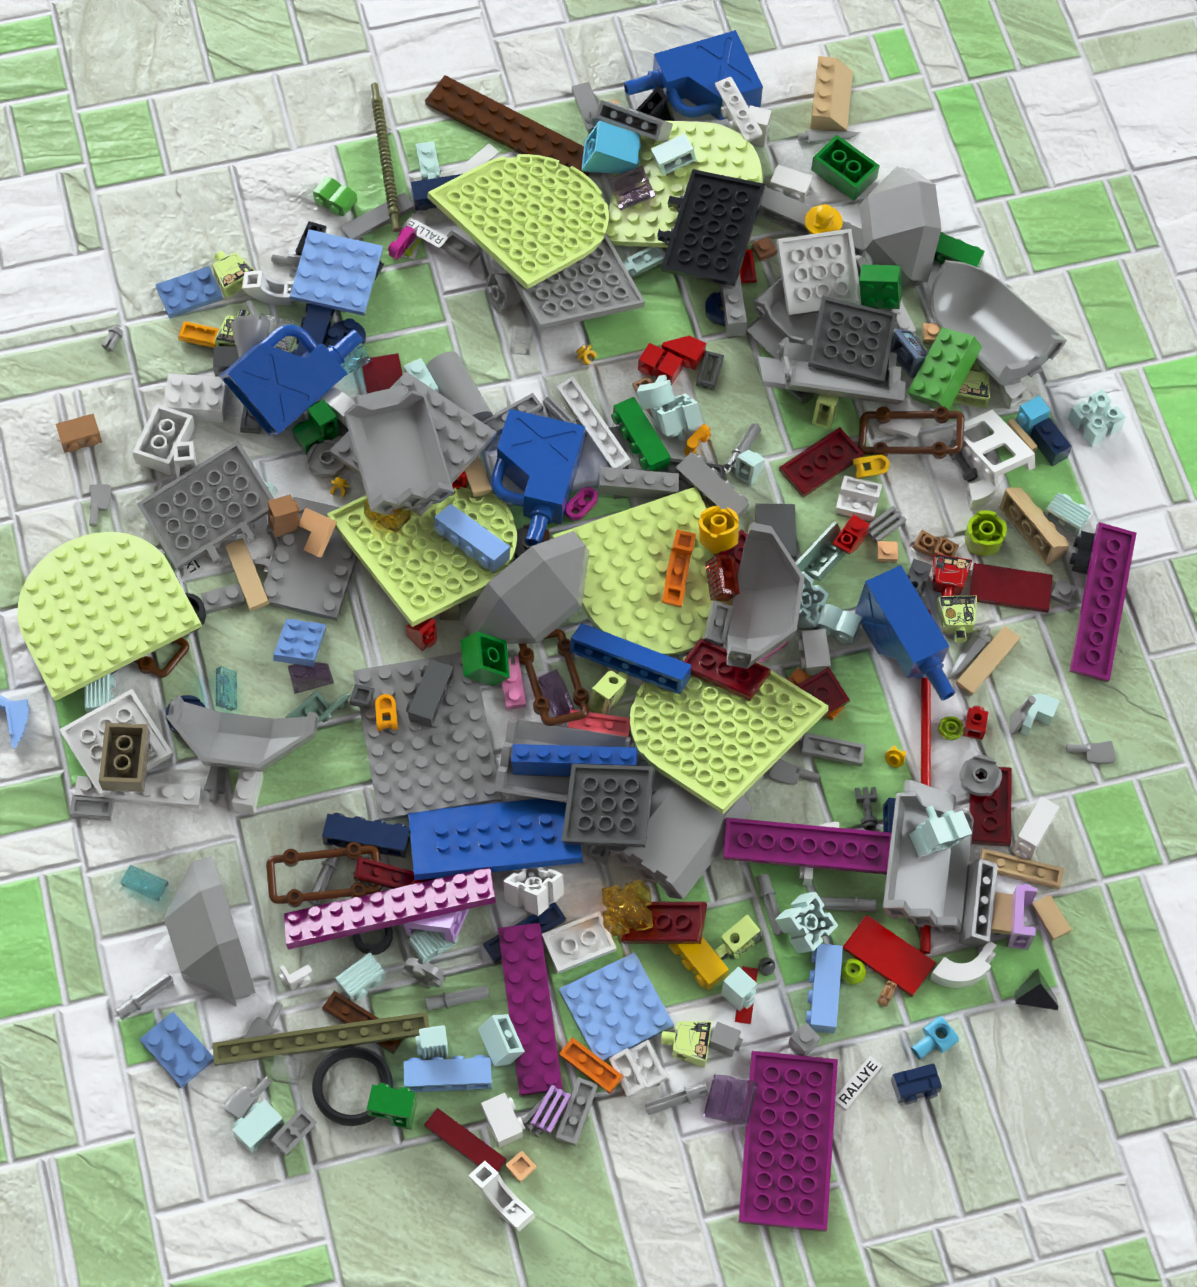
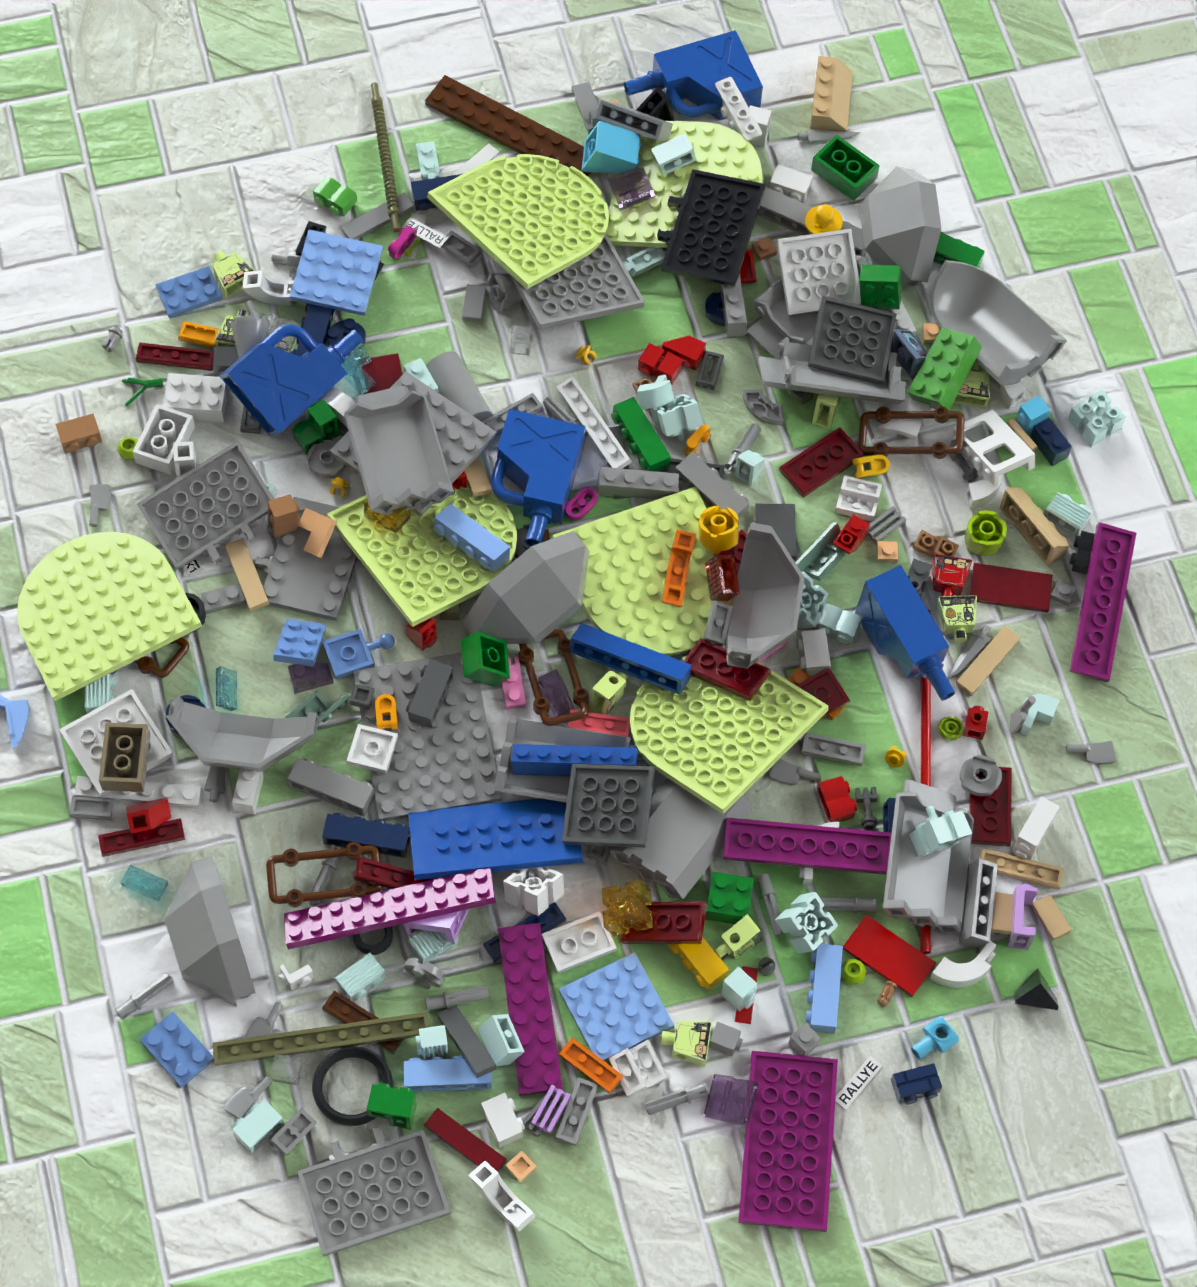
(123, 449): none -> lime plate
(124, 841): none -> dark red tile
(146, 384): none -> green plant
(148, 814): none -> red slope
(175, 356): none -> dark red tile
(331, 786): none -> light grey brick
(351, 653): none -> medium blue plate
(357, 376): none -> clear light blue plate
(372, 748): none -> white plate
(373, 1191): none -> light grey hinge
(467, 1041): none -> dark grey tile
(474, 303): none -> light grey tile
(728, 898): none -> green brick
(762, 408): none -> light grey tile
(836, 799): none -> red brick

